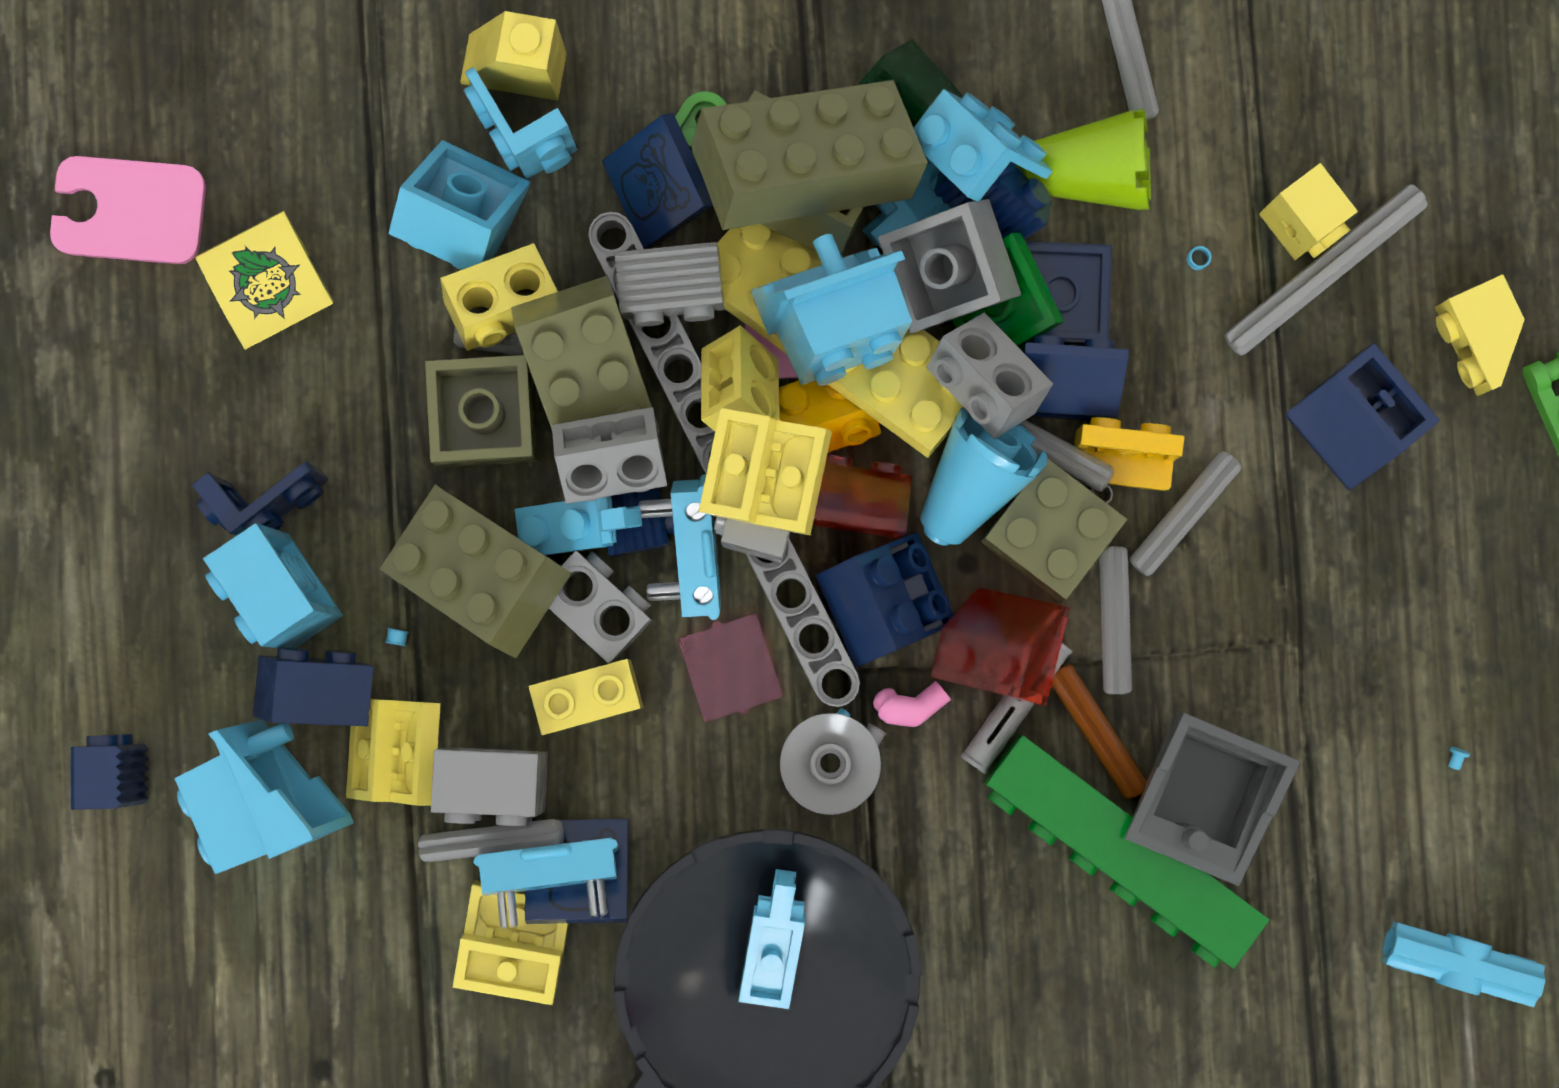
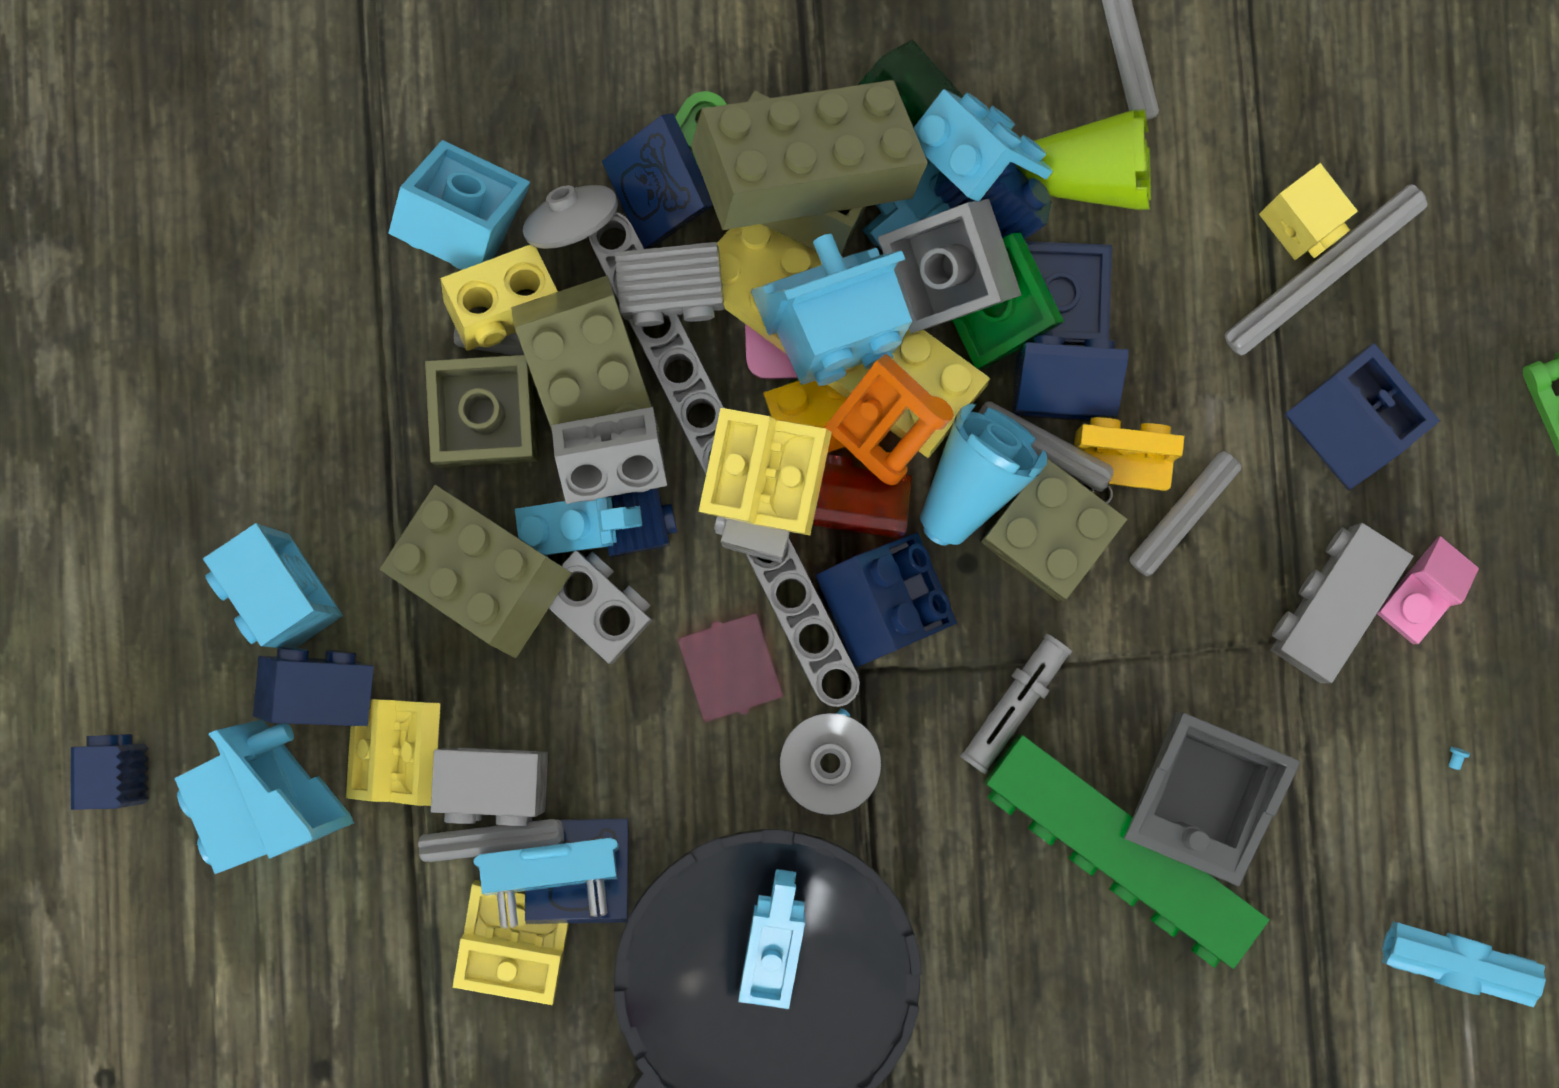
(141, 212): bright pink piece -> none
(225, 506): dark blue bracket -> none
(264, 280): light yellow slope -> none
(396, 637): medium azure piece -> none
(517, 55): light yellow slope -> none
(536, 147): medium azure bracket -> none
(570, 216): none -> light grey dish
(586, 696): light yellow brick -> none
(695, 551): medium azure piece -> none
(739, 377): light yellow brick -> none
(875, 409): none -> orange plate
(877, 733): light grey piece -> none
(907, 710): bright pink arm -> none
(989, 375): light grey brick -> none
(1002, 645): clear red slope -> none
(1098, 732): dark orange axle -> none
(1115, 620): light grey axle -> none
(1200, 248): medium azure piece -> none
(1339, 602): none -> light grey brick
(1428, 590): none -> bright pink slope
(1483, 331): light yellow slope -> none

